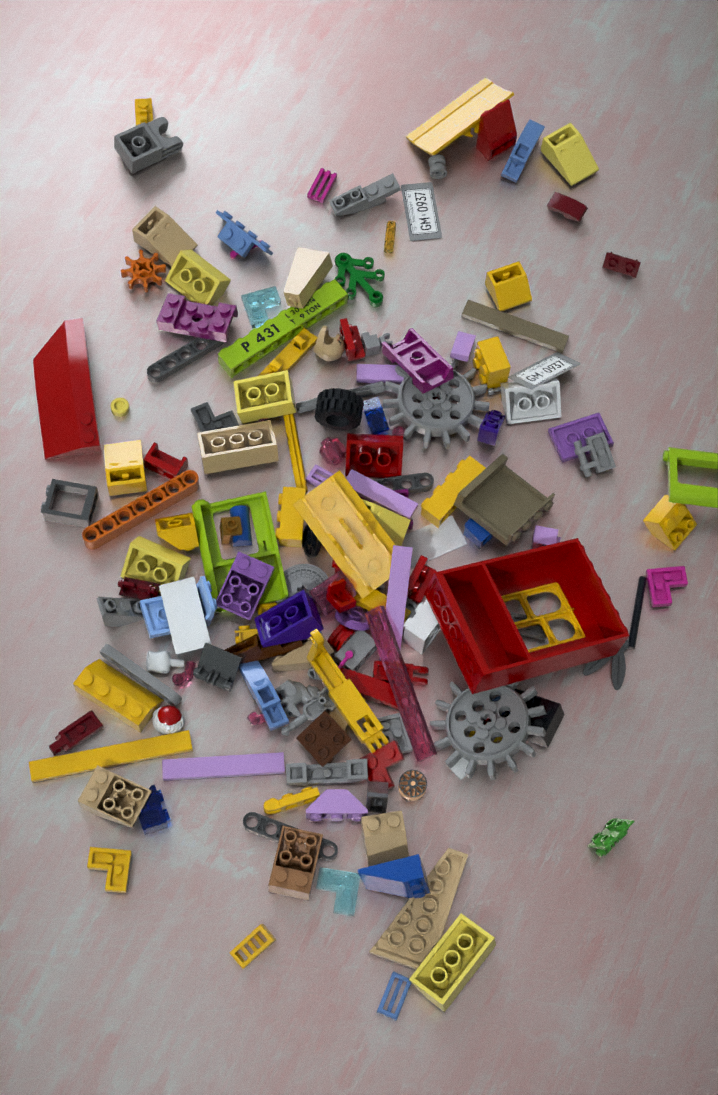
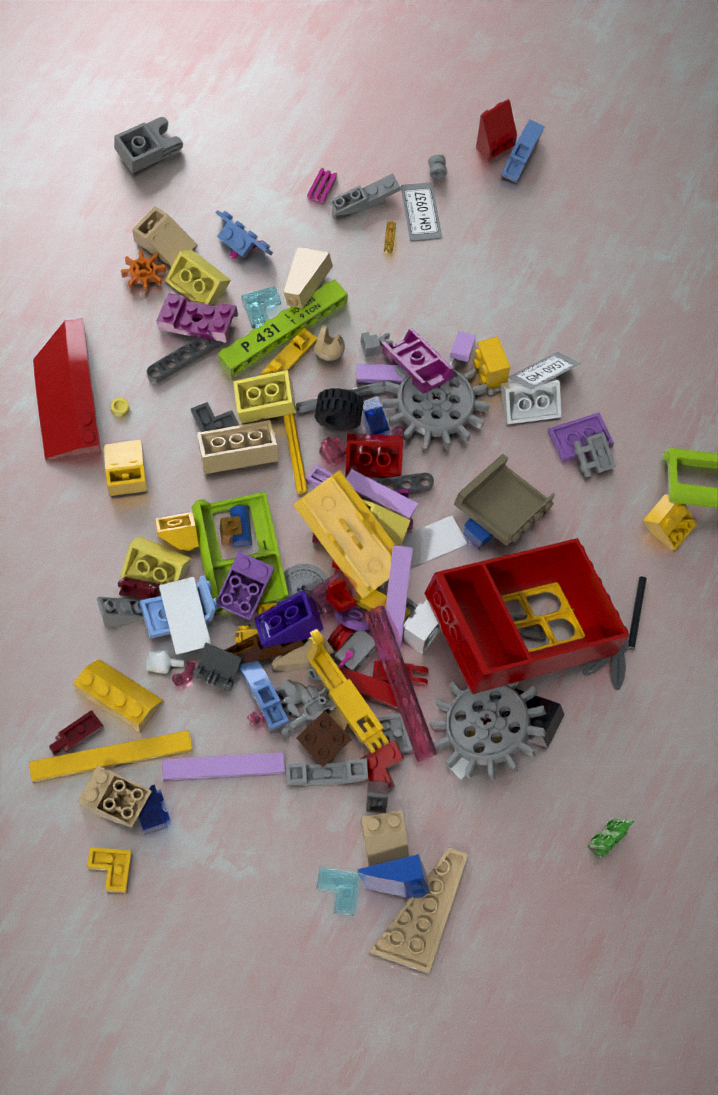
(83, 520): dark grey window -> none
(135, 517): orange beam -> none
(140, 675): light grey beam -> none
(143, 110): yellow plate -> none
(163, 463): red panel -> none
(168, 719): hair -> none
(264, 821): dark grey beam -> none
(264, 945): yellow slope -> none
(291, 523): yellow brick -> none
(291, 801): yellow hinge -> none
(295, 863): medium nougat slope -> none
(310, 543): black wheel -> none
(336, 805): lavender slope -> none
(353, 344): red bracket -> none
(358, 276): green plant -> none
(388, 1013): medium blue tile -> none
(412, 785): wheel -> none
(419, 580): red bracket -> none
(442, 501): yellow brick -> none
(453, 962): light yellow slope -> none
(458, 117): yellow hinge -> none
(491, 427): dark purple slope -> none
(508, 286): yellow slope -> none
(515, 326): dark tan tile -> none
(544, 536): lavender brick -> none
(567, 206): dark red slope -> none
(569, 154): light yellow slope -> none
(621, 264): dark red hinge -> none
(660, 582): dark pink plate -> none

